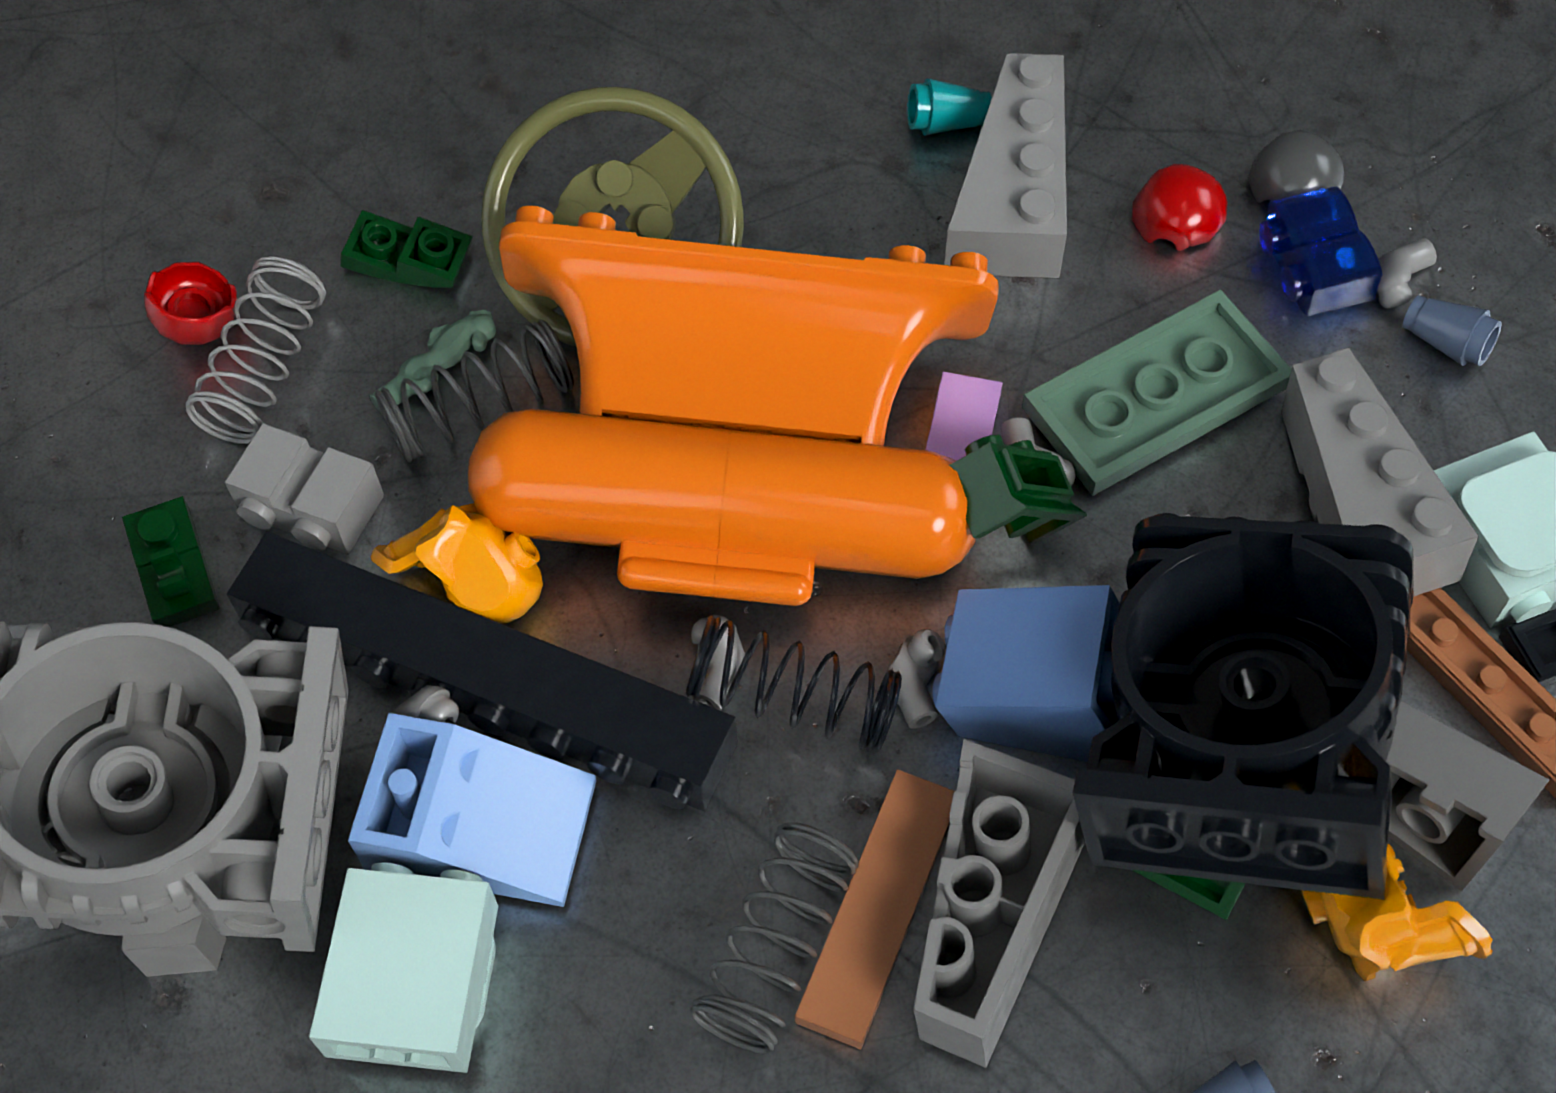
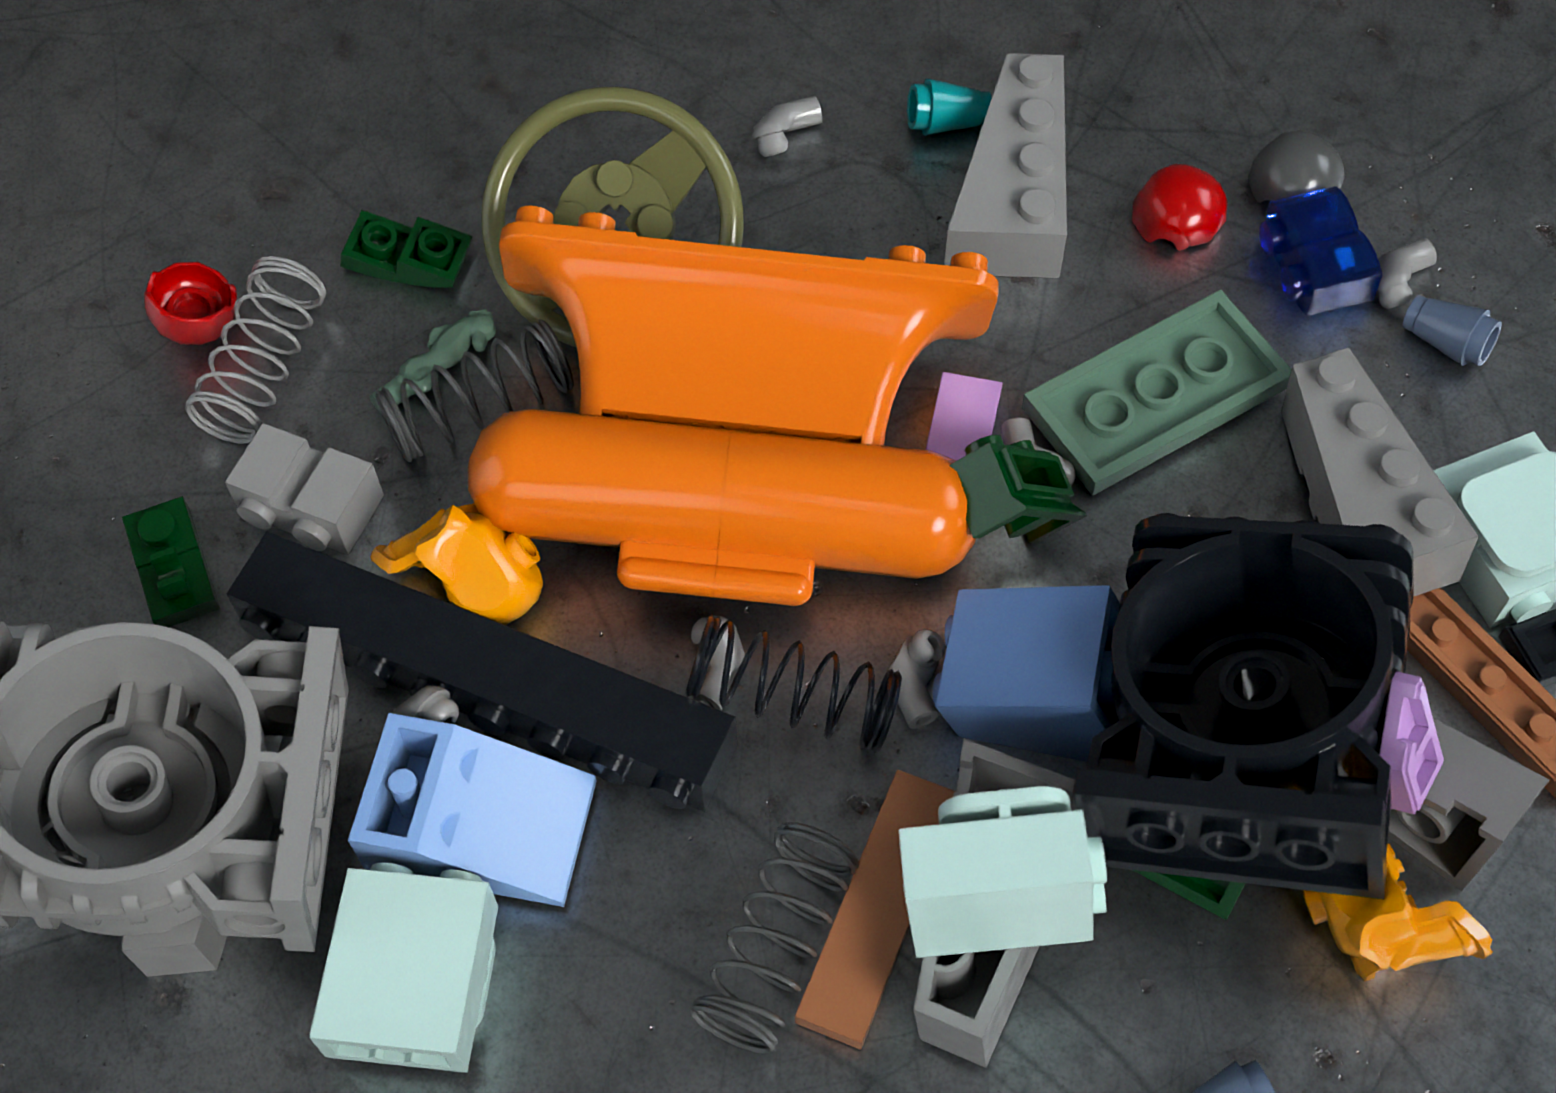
(782, 119): none -> light grey arm
(1002, 873): none -> light aqua brick
(1410, 743): none -> lavender tile

